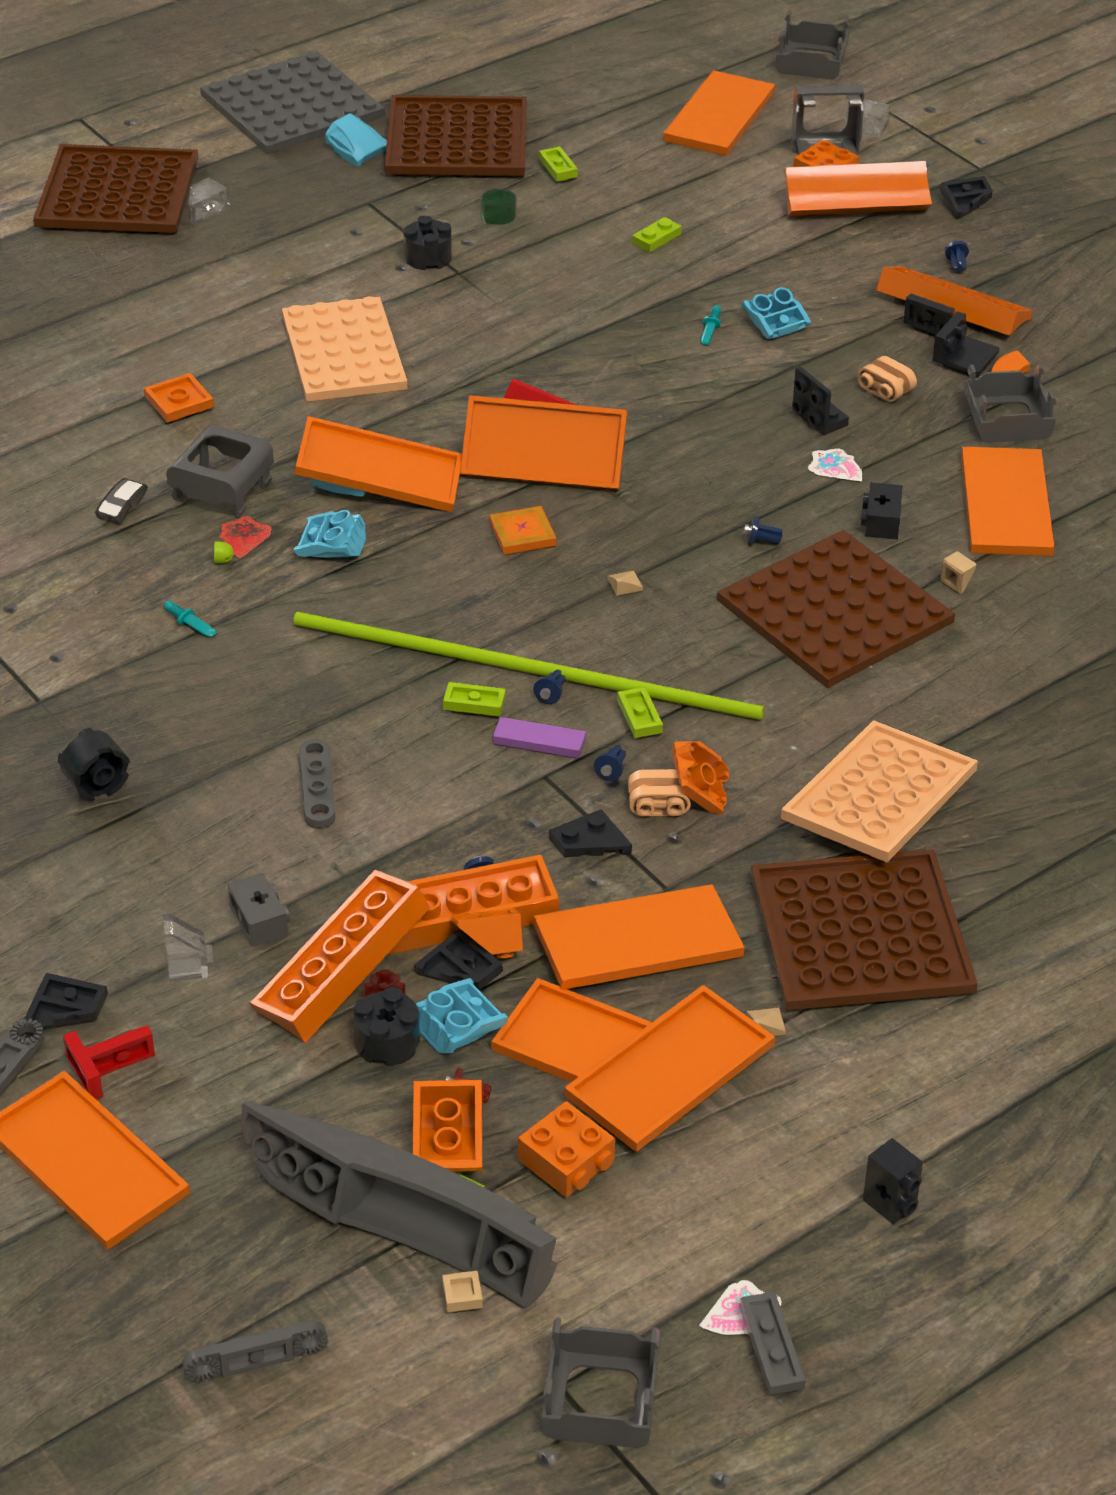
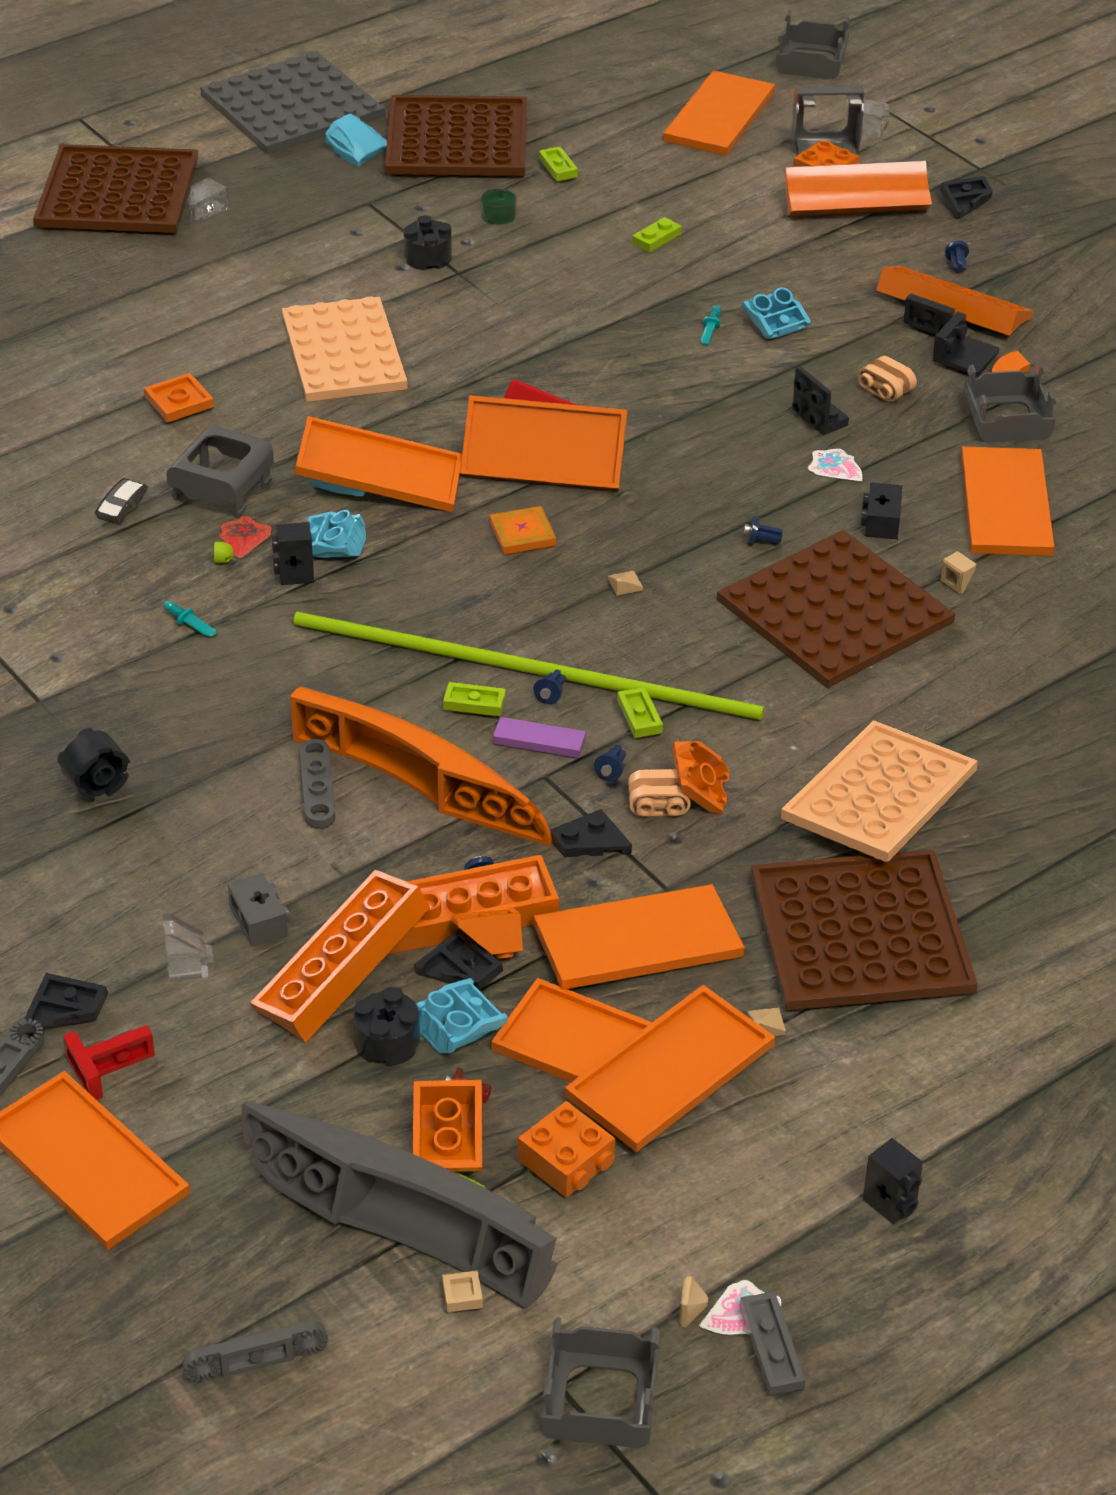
(294, 553): none -> black brick
(383, 979): clear red gear -> none
(419, 759): none -> orange slope
(692, 1301): none -> tan slope

